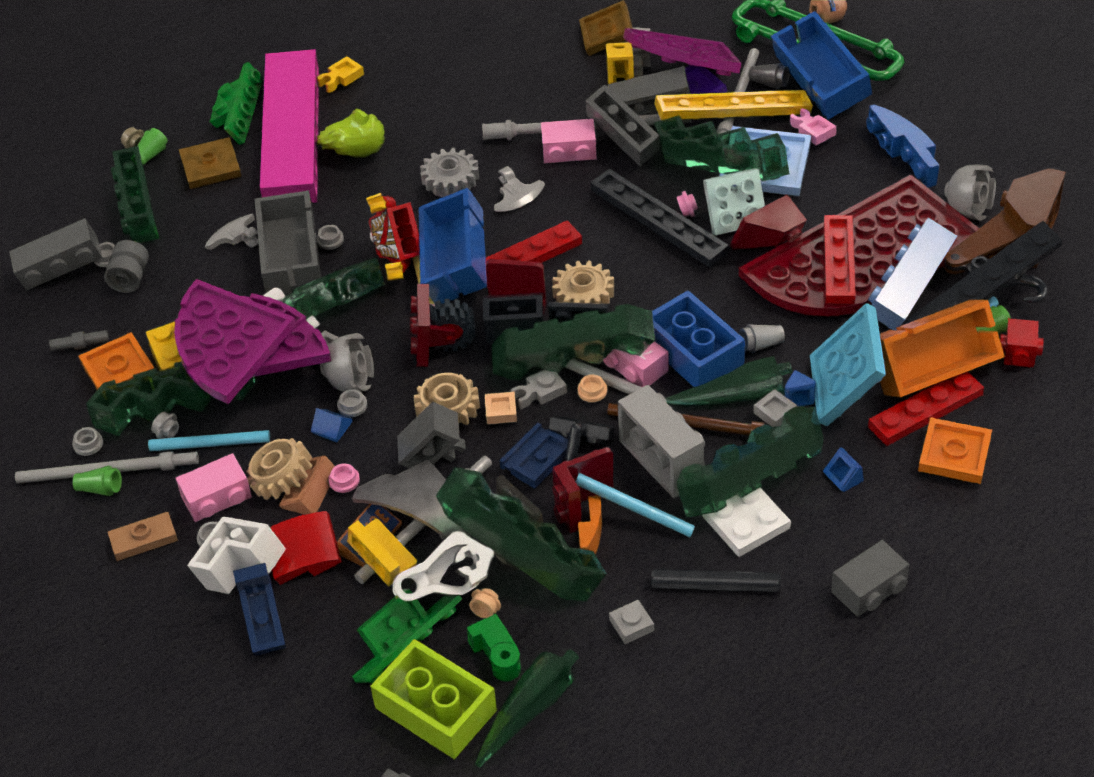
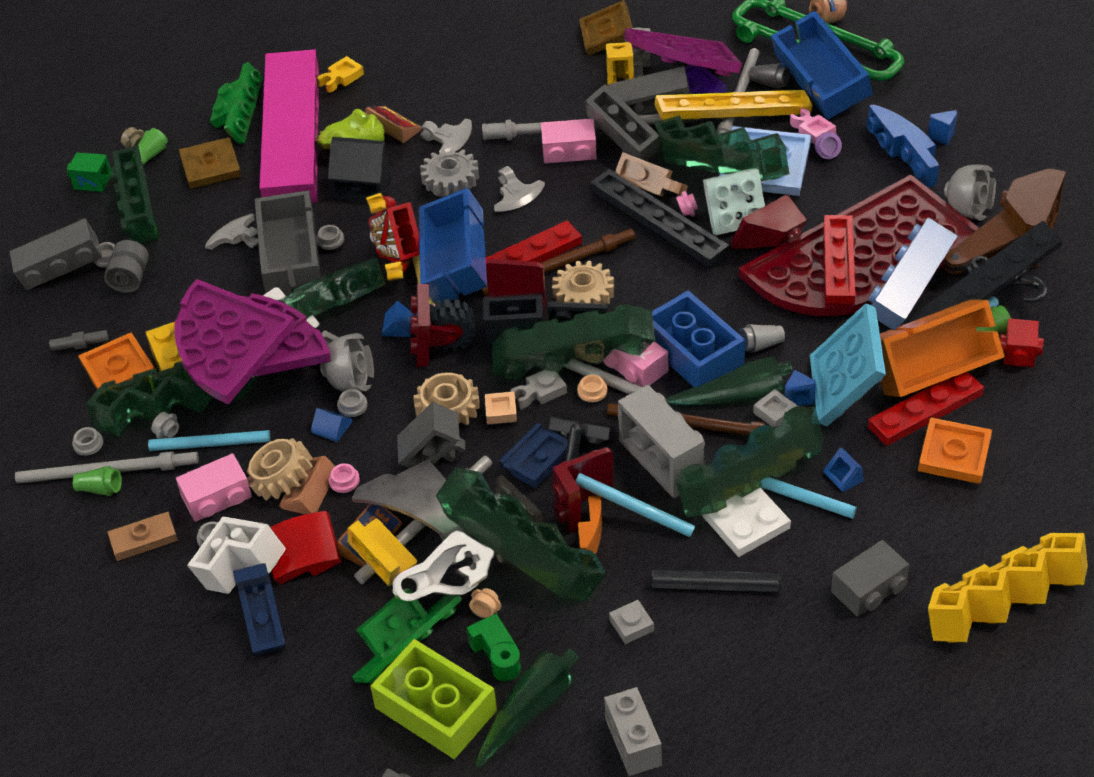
(89, 172): none -> green brick
(358, 168): none -> black slope
(394, 123): none -> nougat slope
(397, 321): none -> blue slope
(448, 135): none -> light grey piece
(606, 243): none -> reddish brown bar
(633, 731): none -> light grey brick
(648, 175): none -> medium nougat plate
(809, 497): none -> medium azure bar
(828, 145): none -> medium lavender plate
(942, 126): none -> blue slope
(1020, 578): none -> yellow brick

